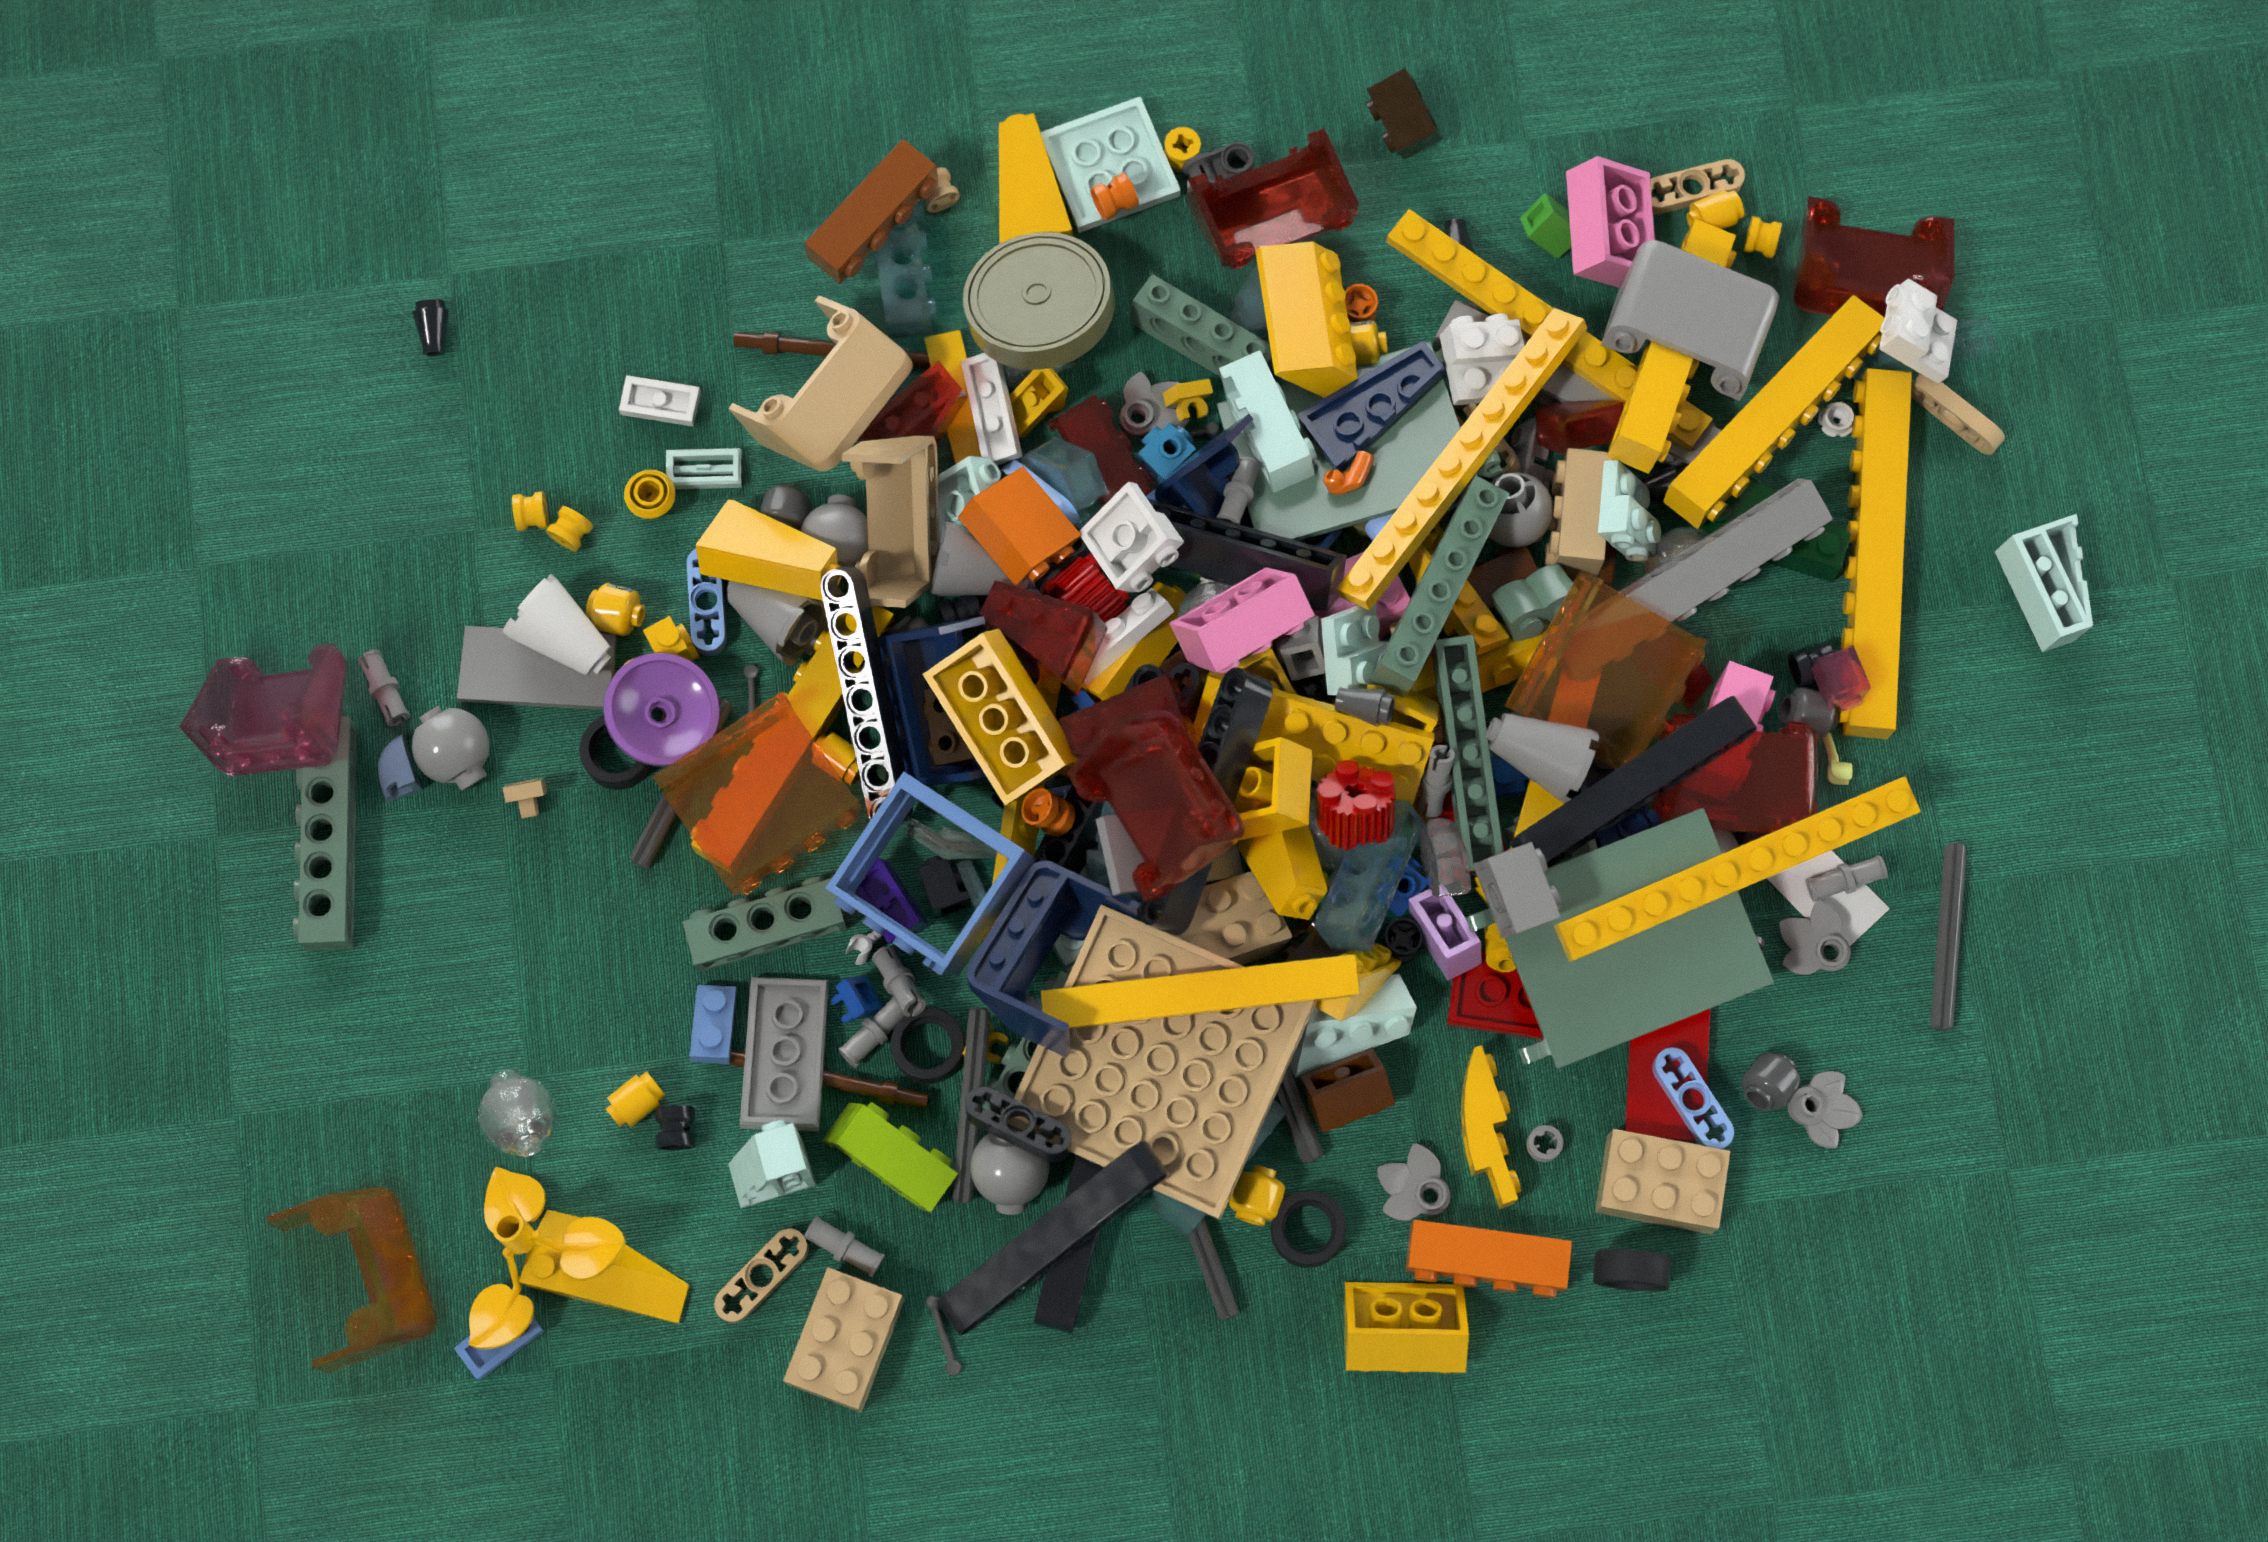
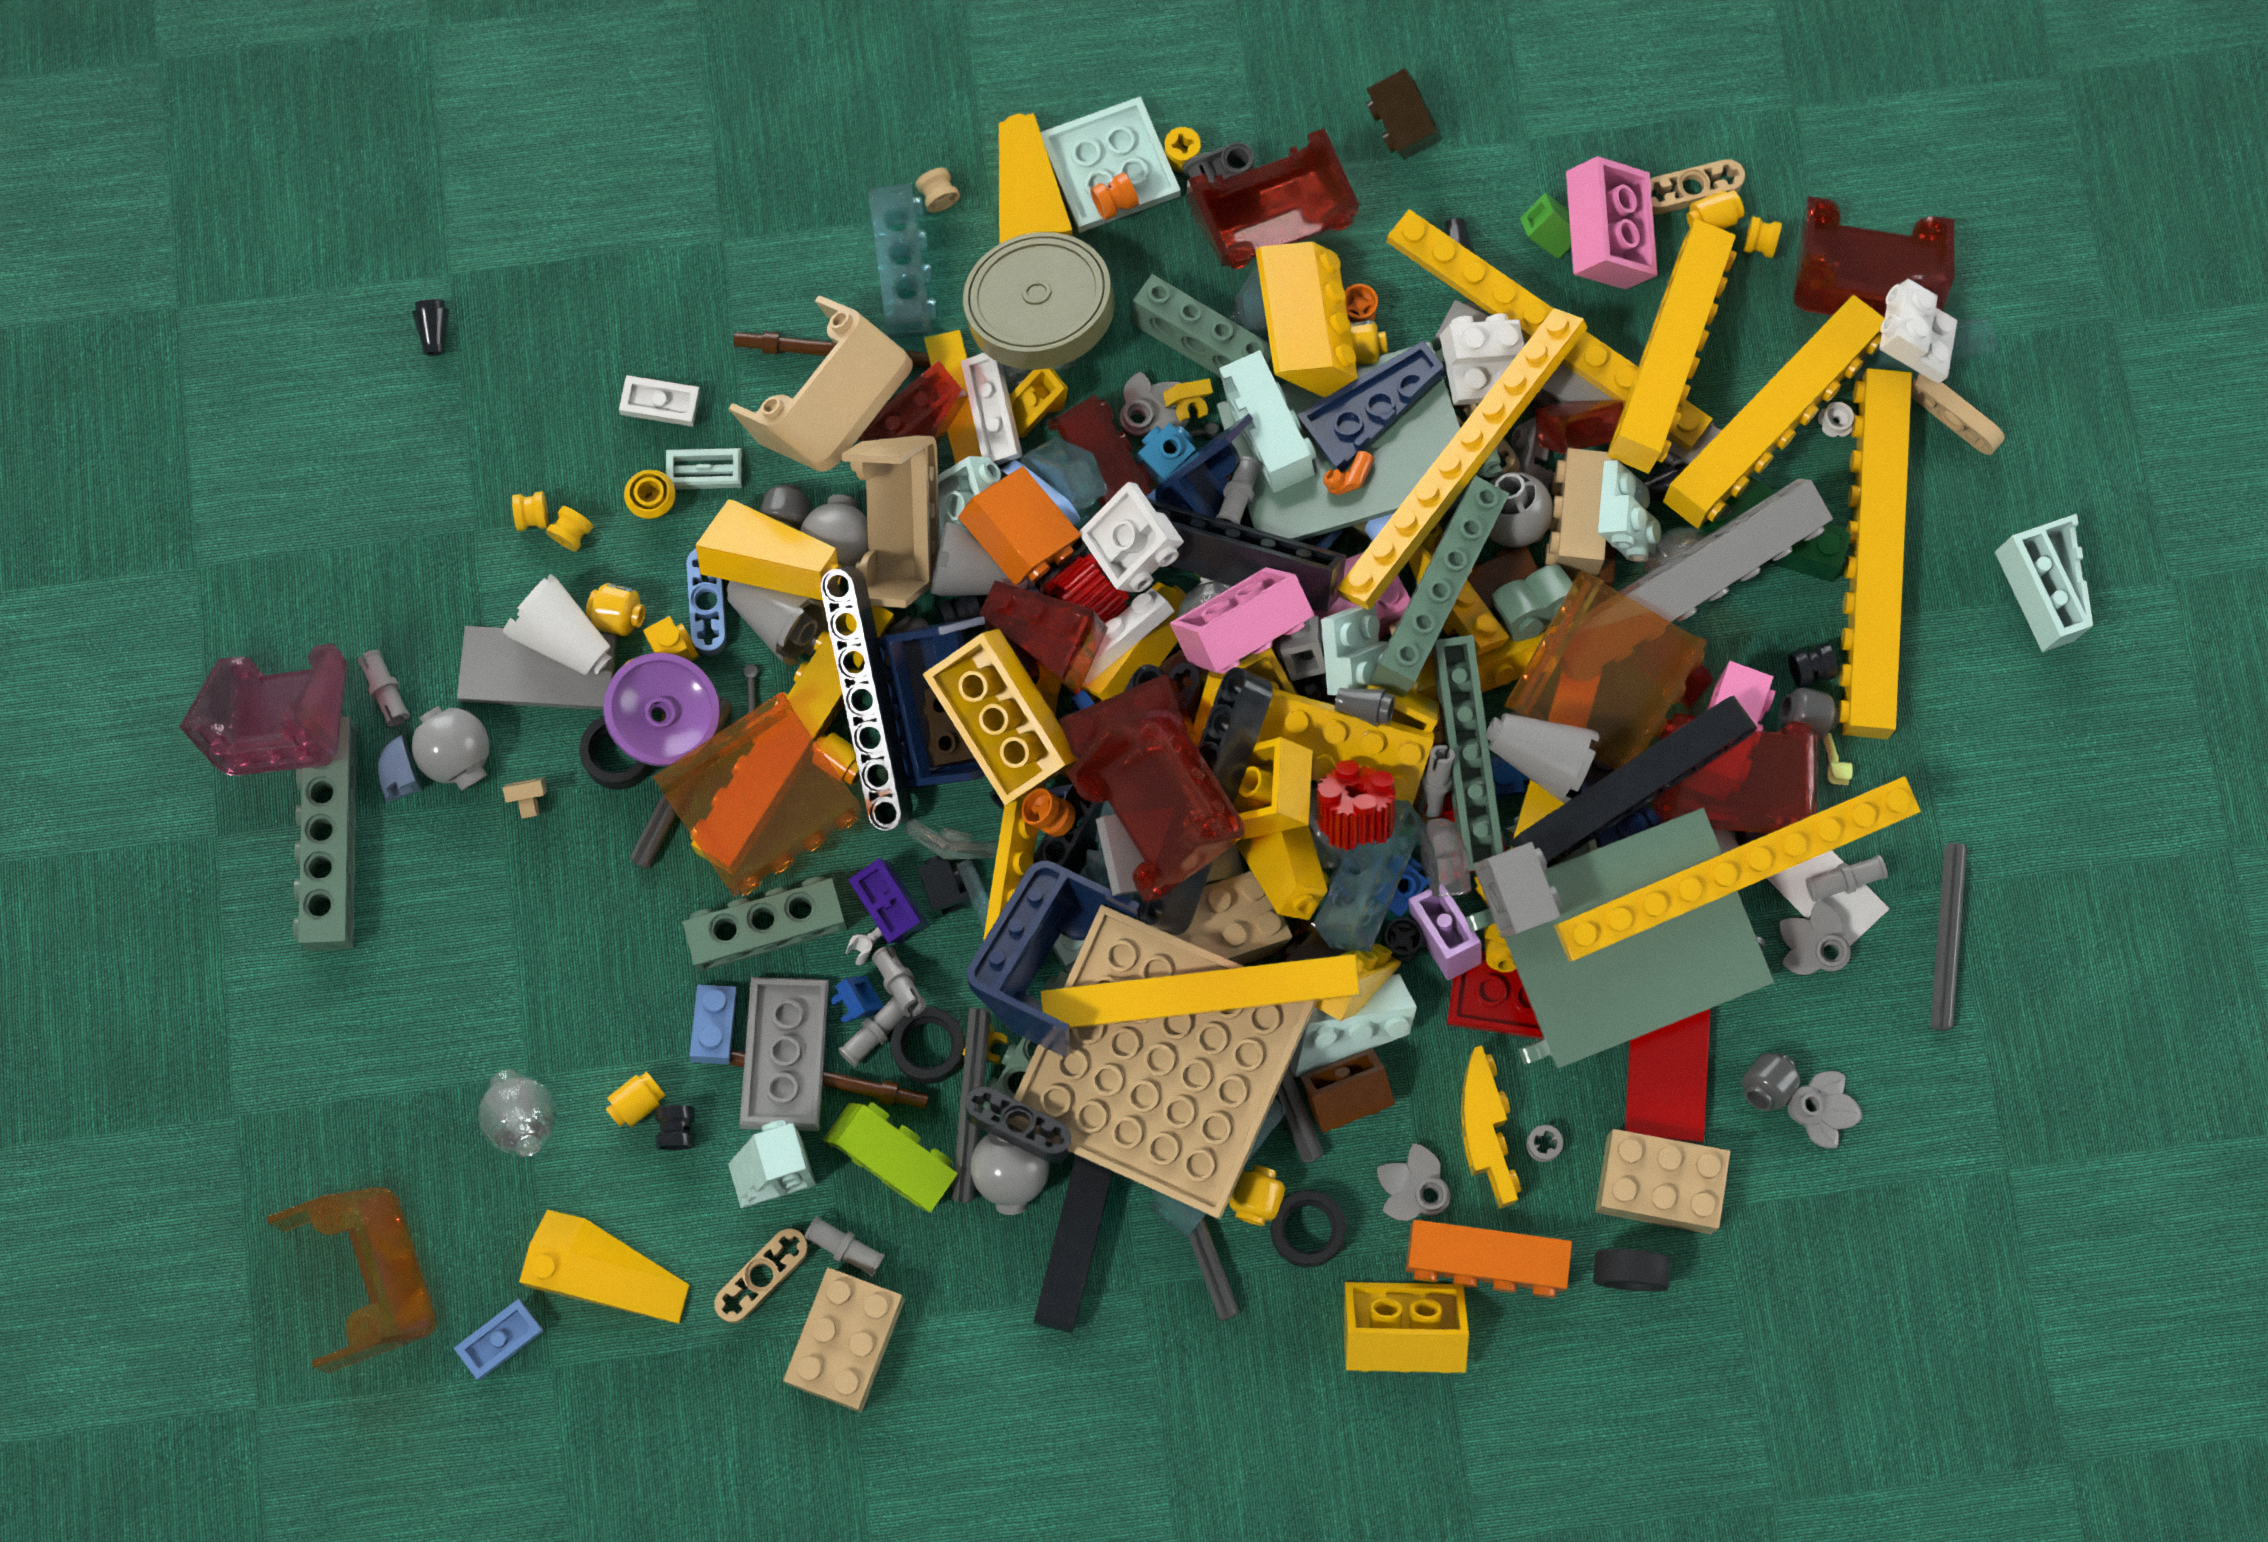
(510, 1204): yellow plant -> none
(872, 211): dark orange brick -> none
(875, 839): medium blue window -> none
(952, 1366): dark grey hinge -> none
(1052, 1237): black beam -> none
(1669, 1079): light blue beam -> none
(1694, 311): light grey windscreen -> none
(1841, 679): clear pink brick -> none

